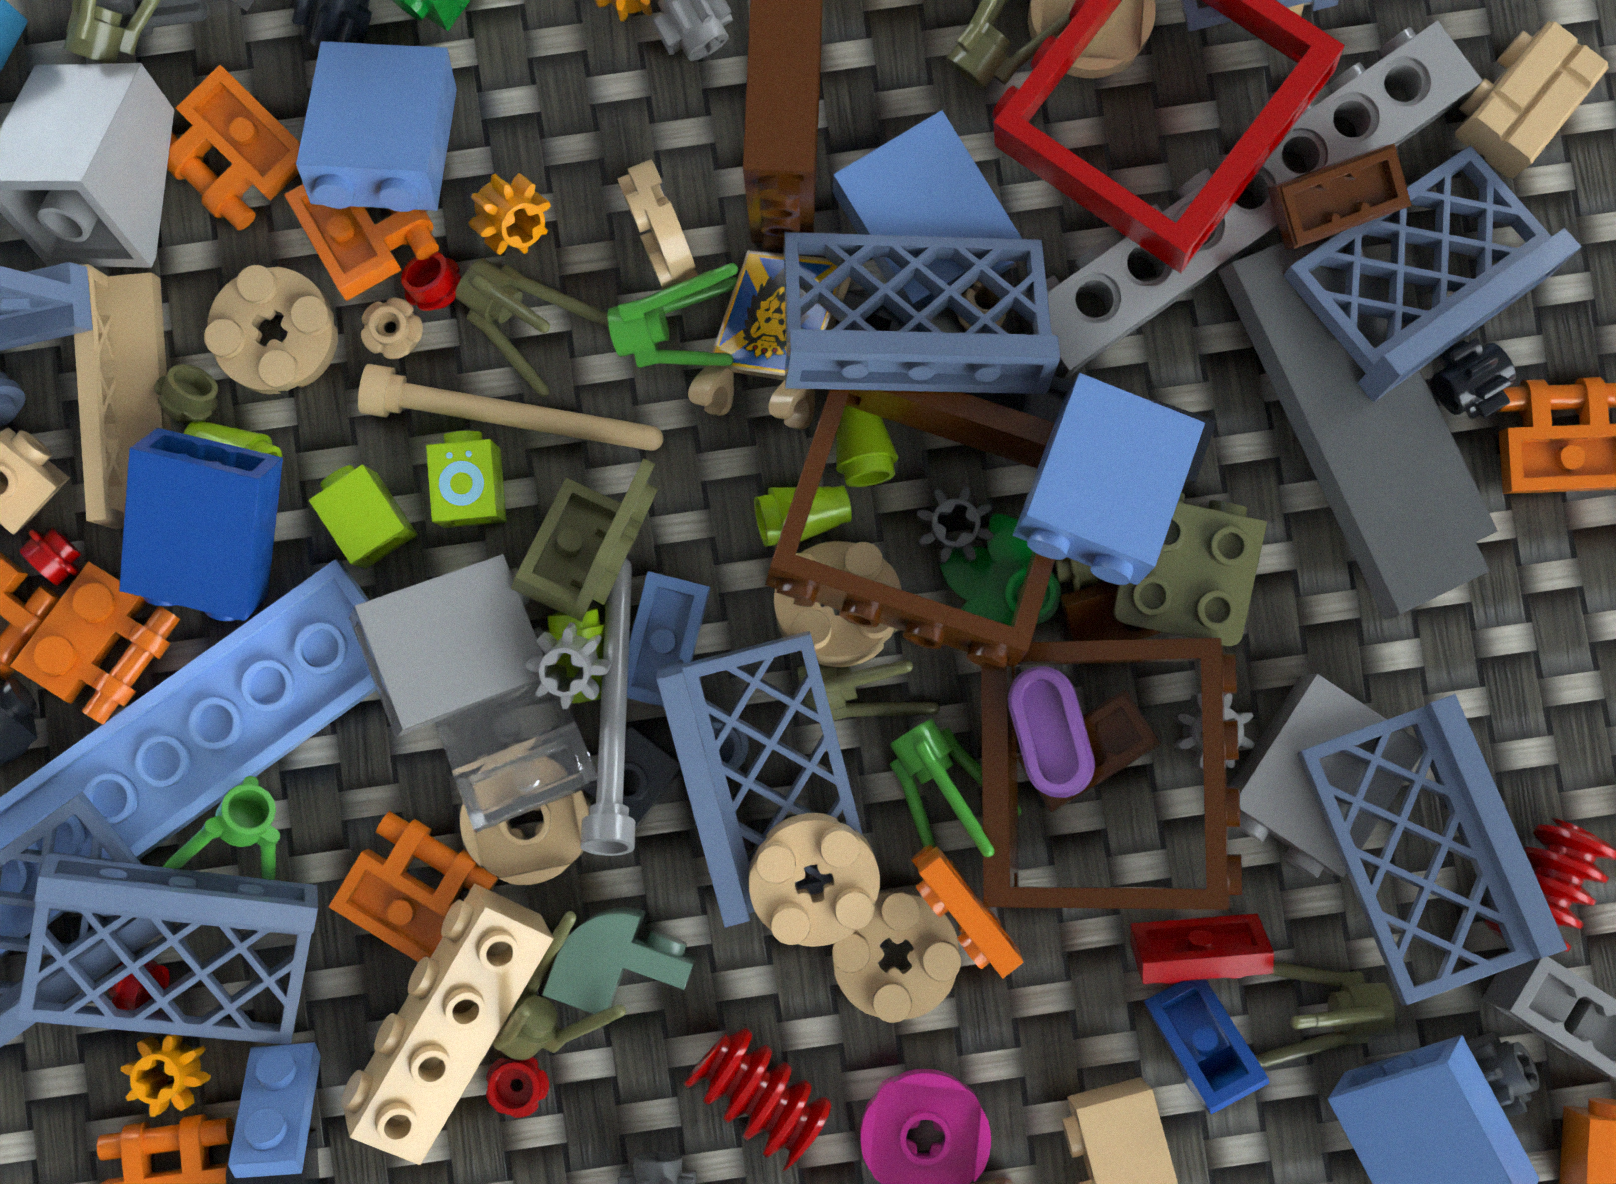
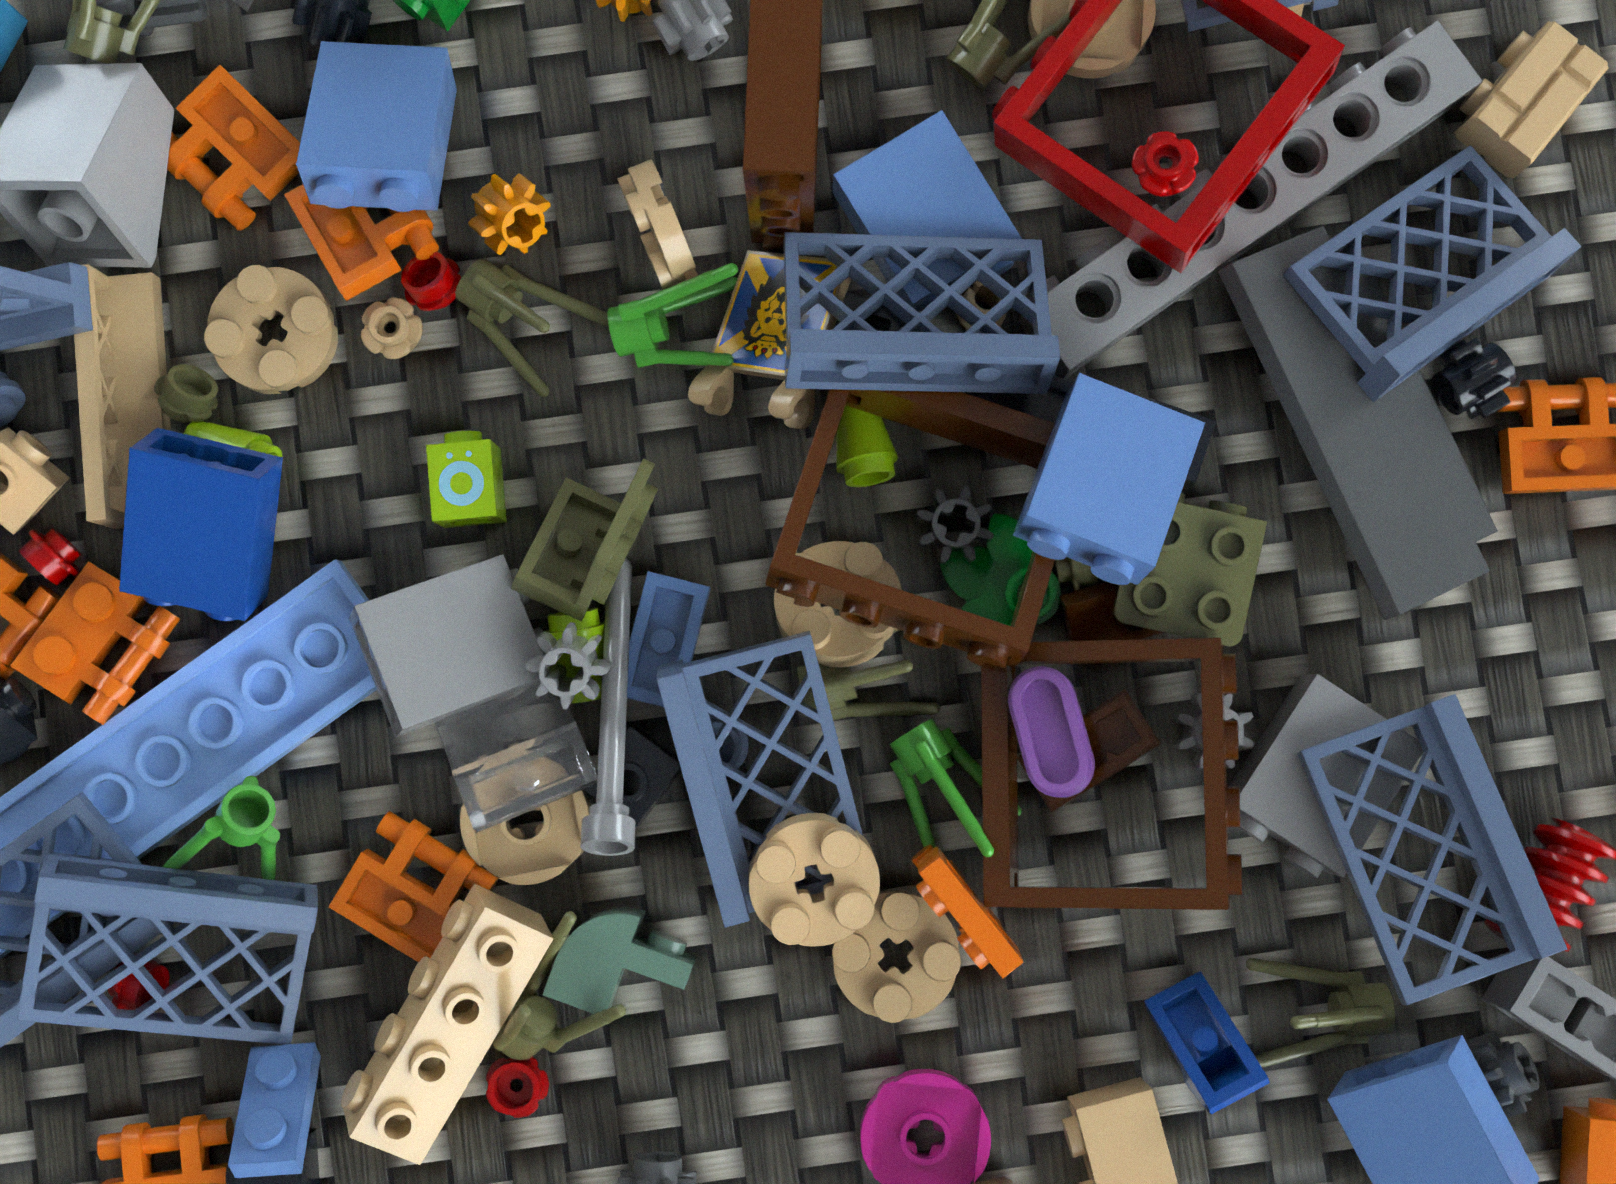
(151, 1084): light orange gear -> none
(361, 515): lime brick -> none
(386, 392): tan piece -> none
(761, 1095): red piece -> none
(828, 511): lime cone -> none
(1165, 181): none -> red plate
(1201, 948): red plate -> none
(1339, 196): reddish brown plate -> none

